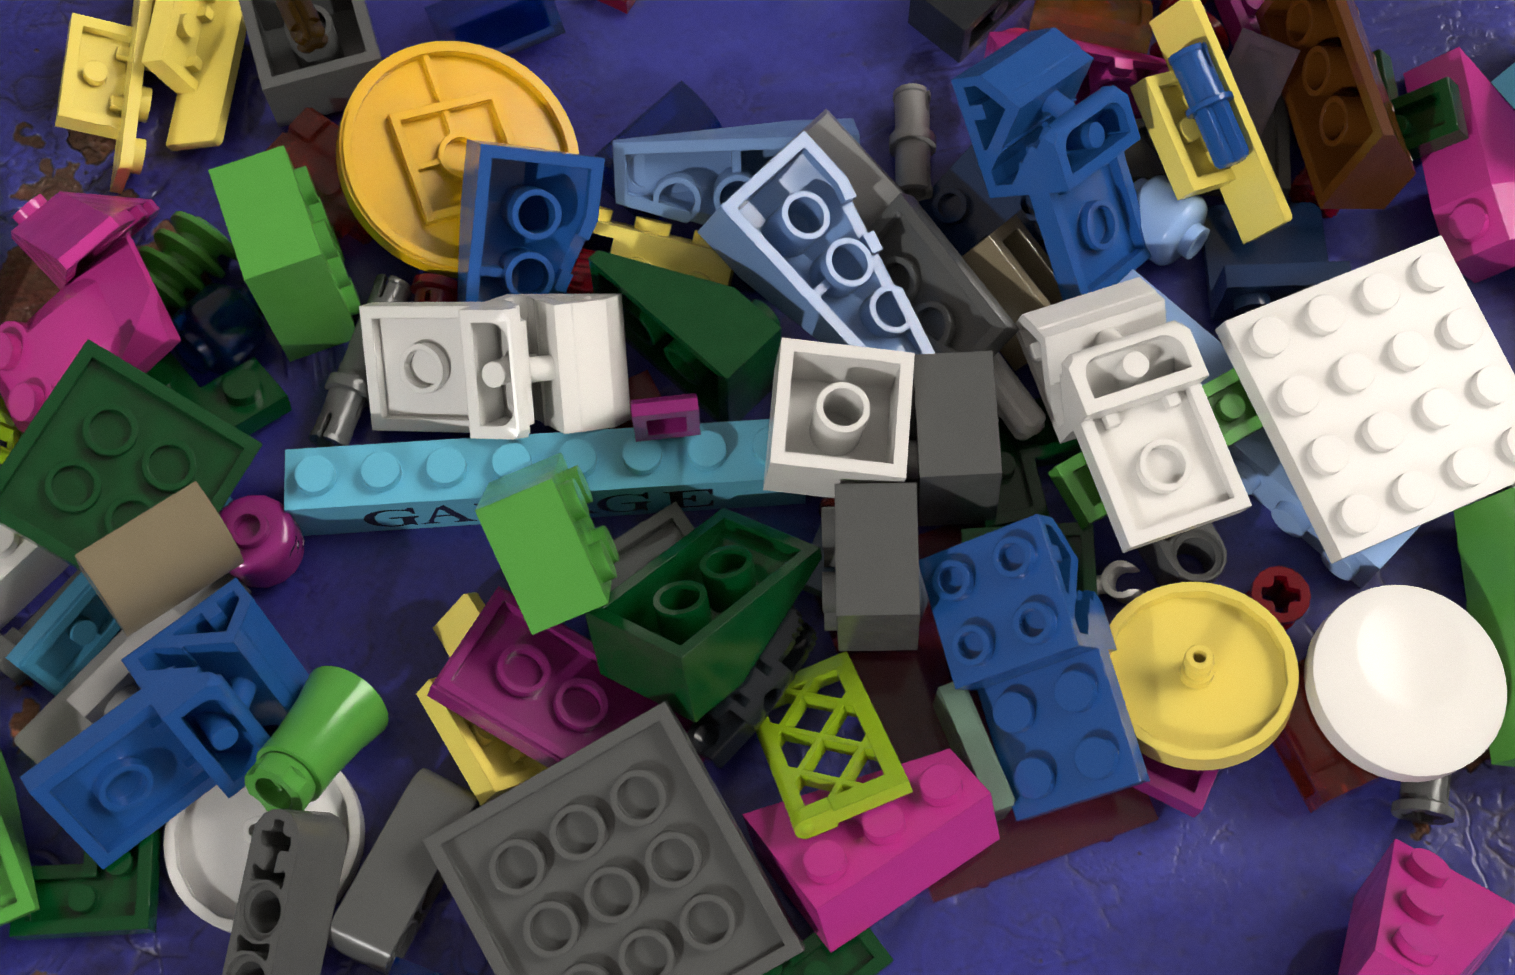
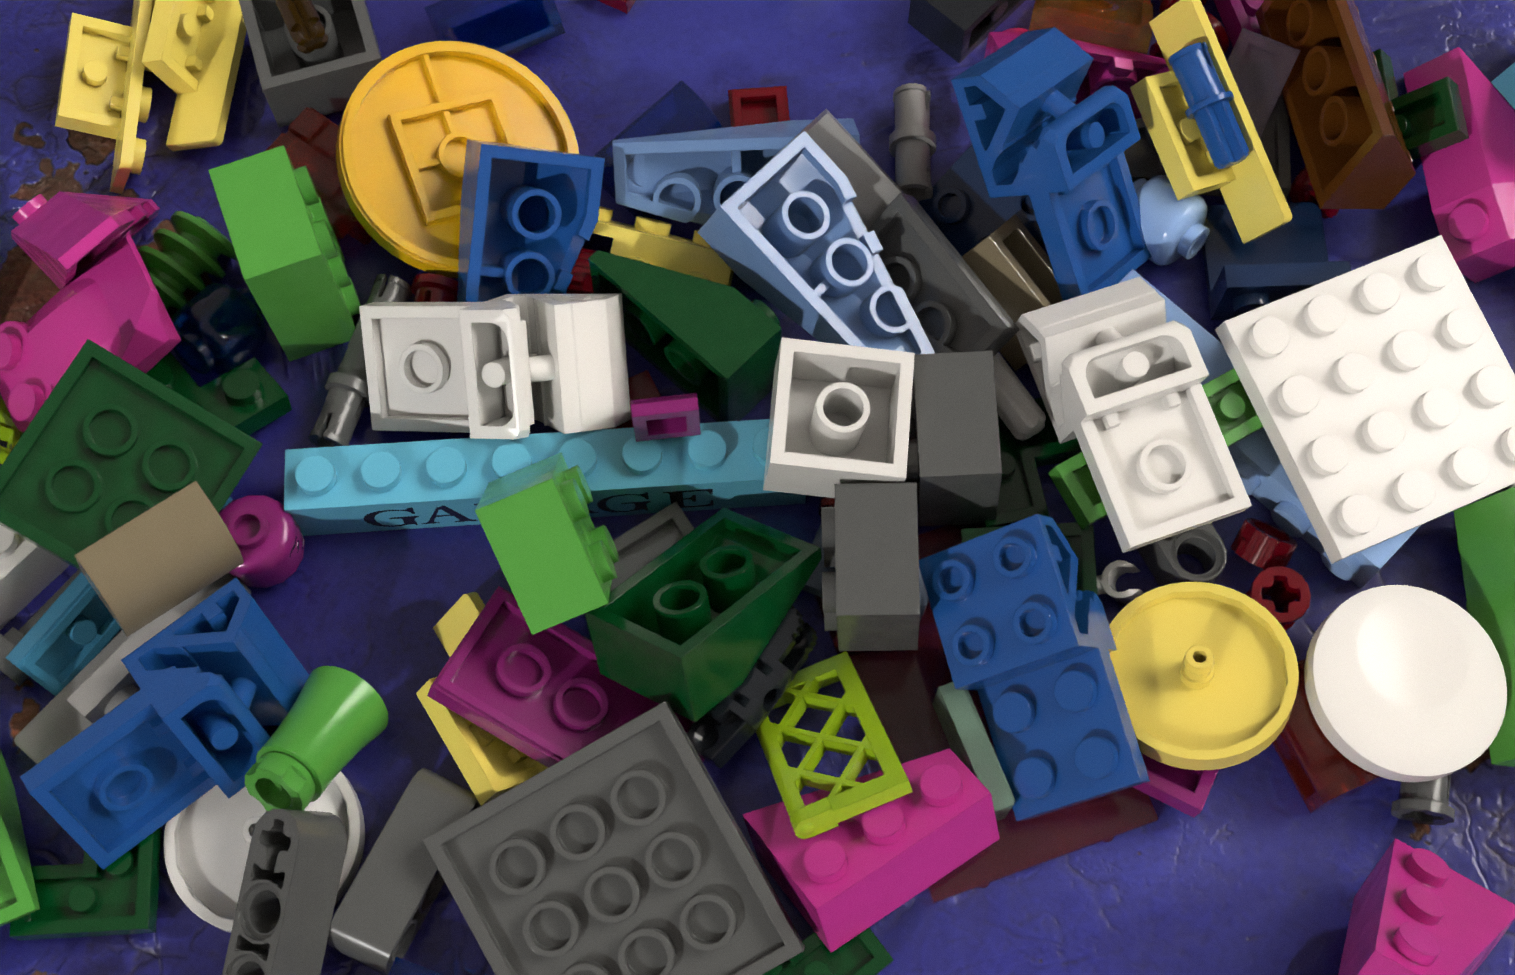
(758, 105): none -> dark red tile
(1263, 544): none -> dark red axle

